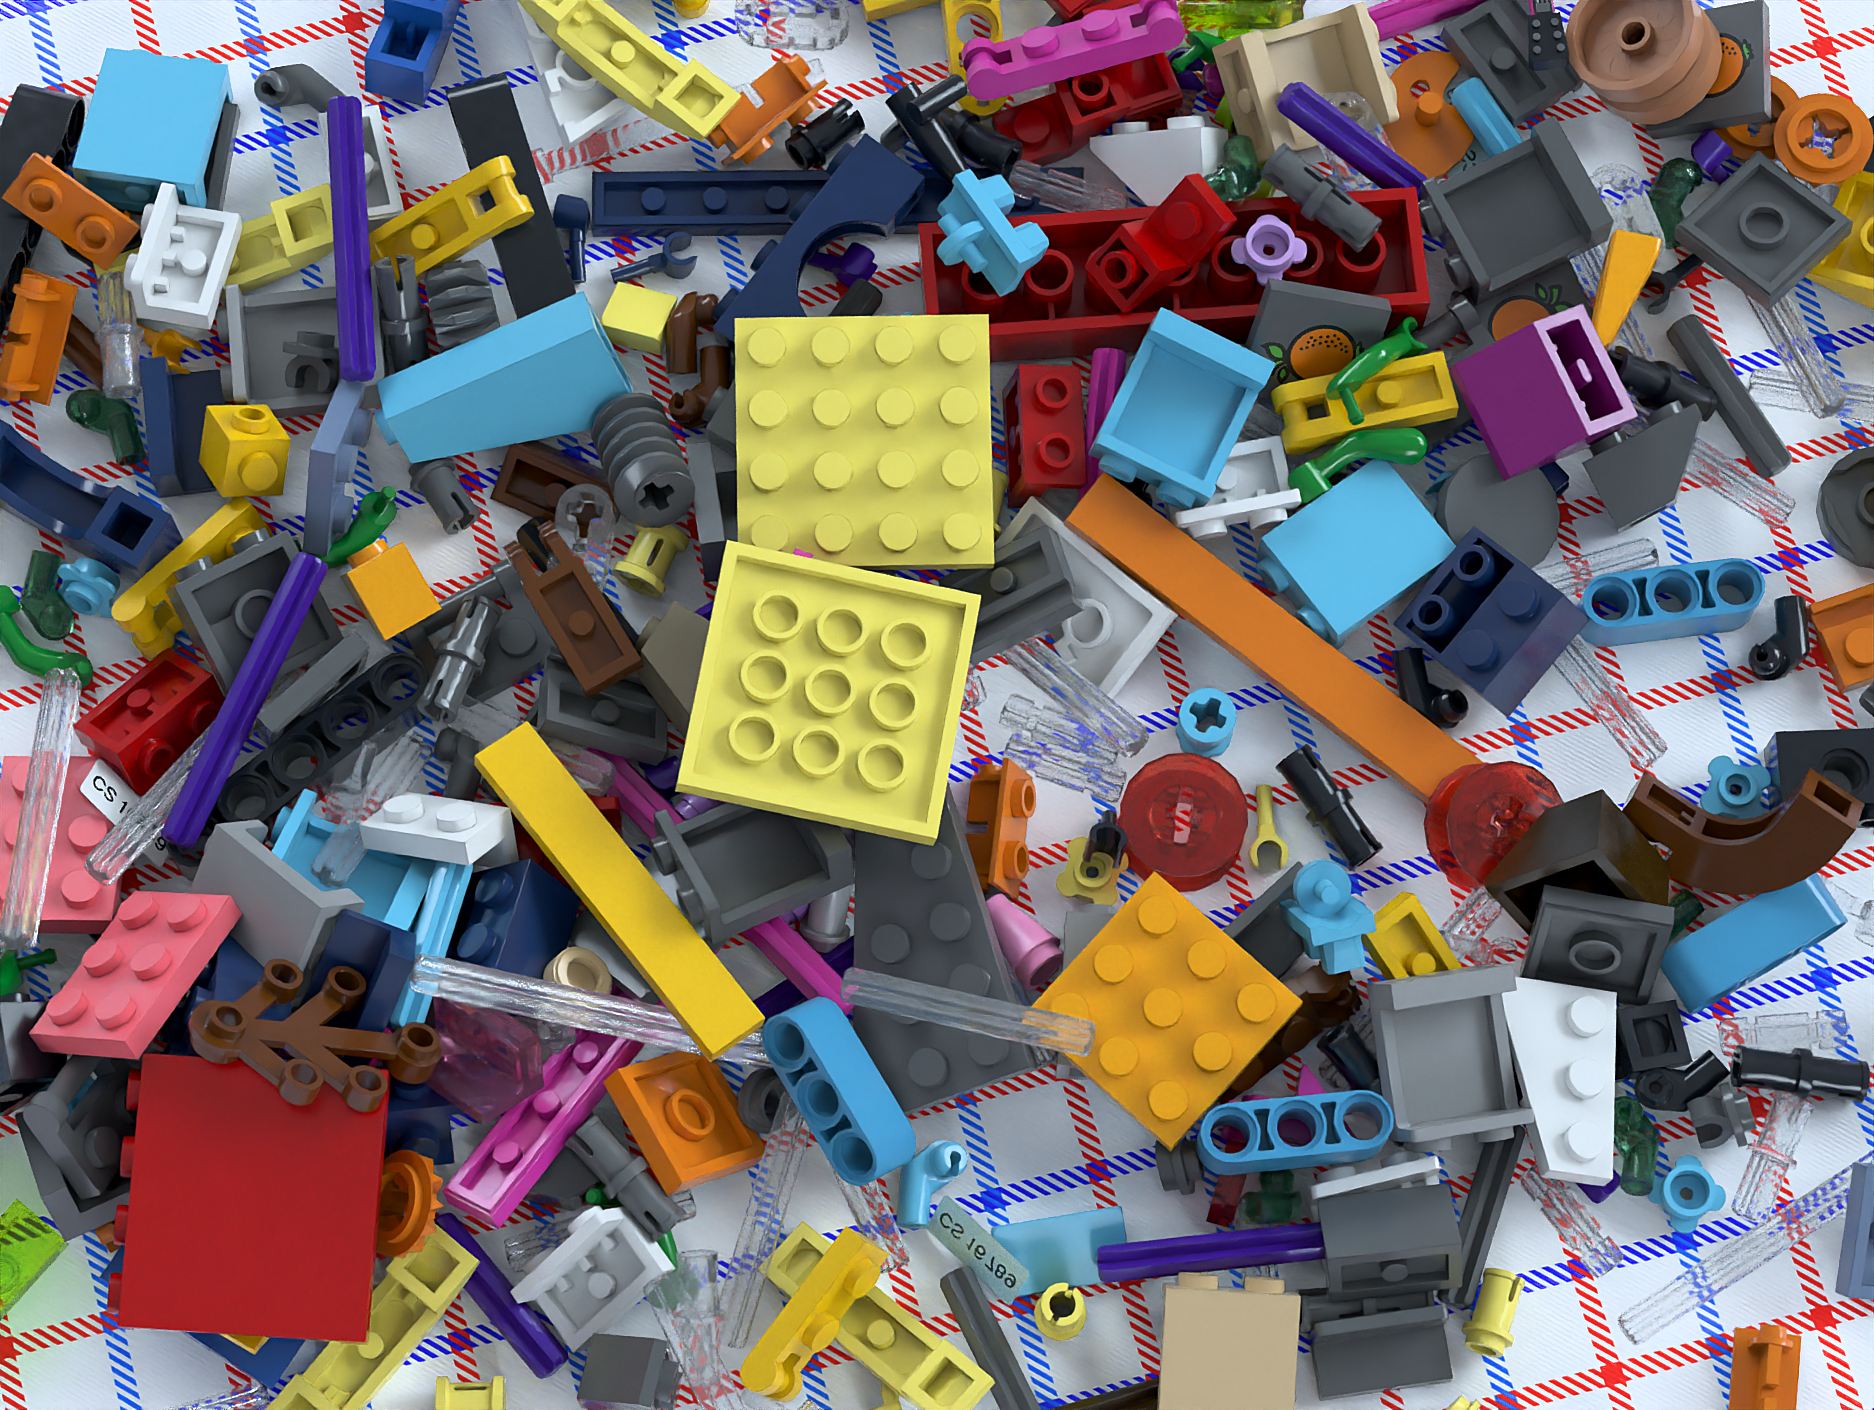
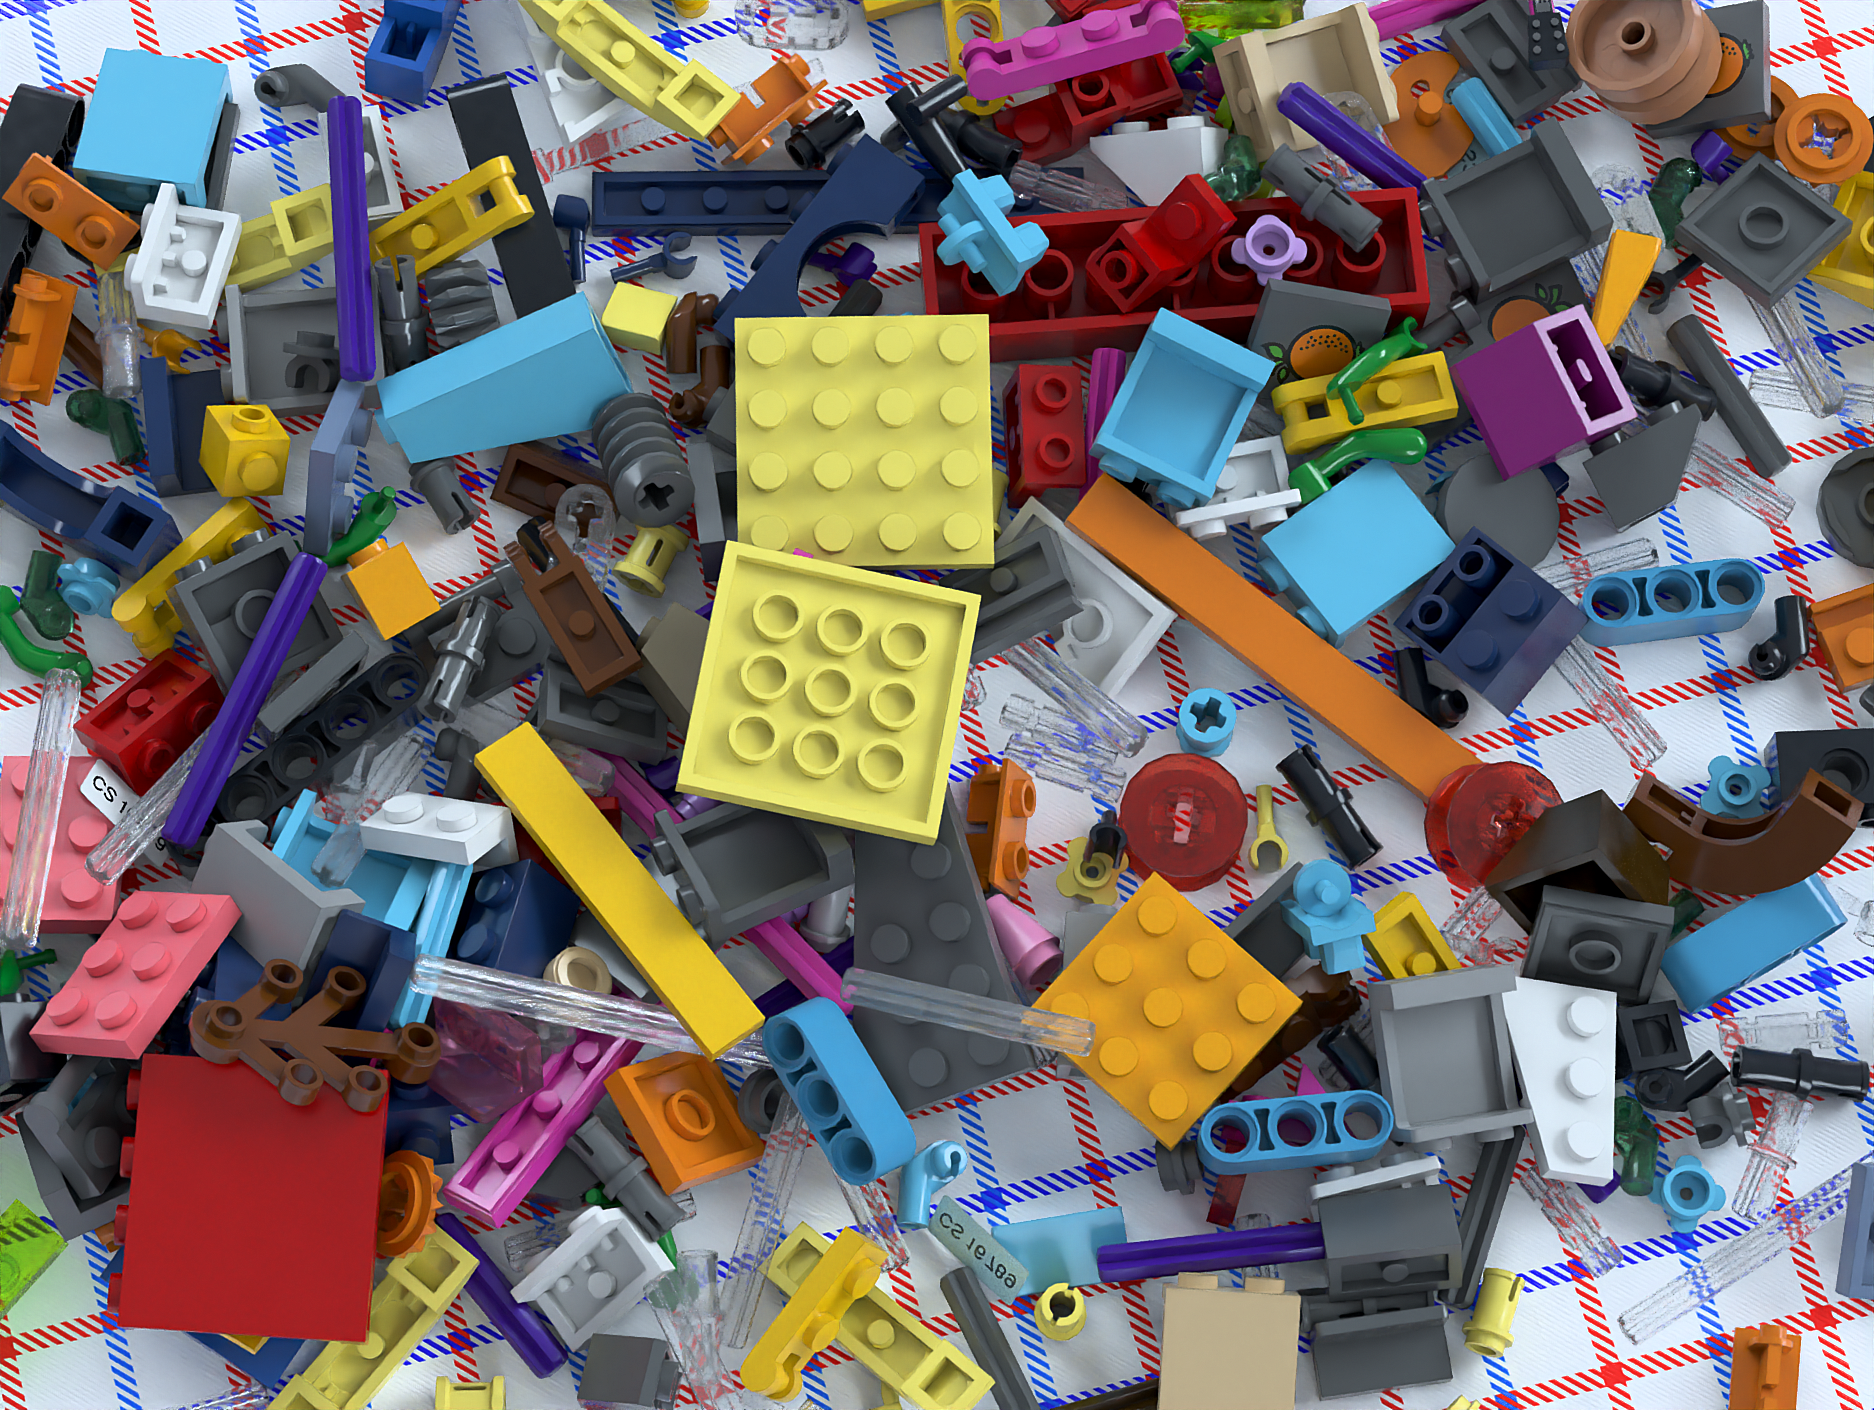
(1274, 1203): clear green arm -> none

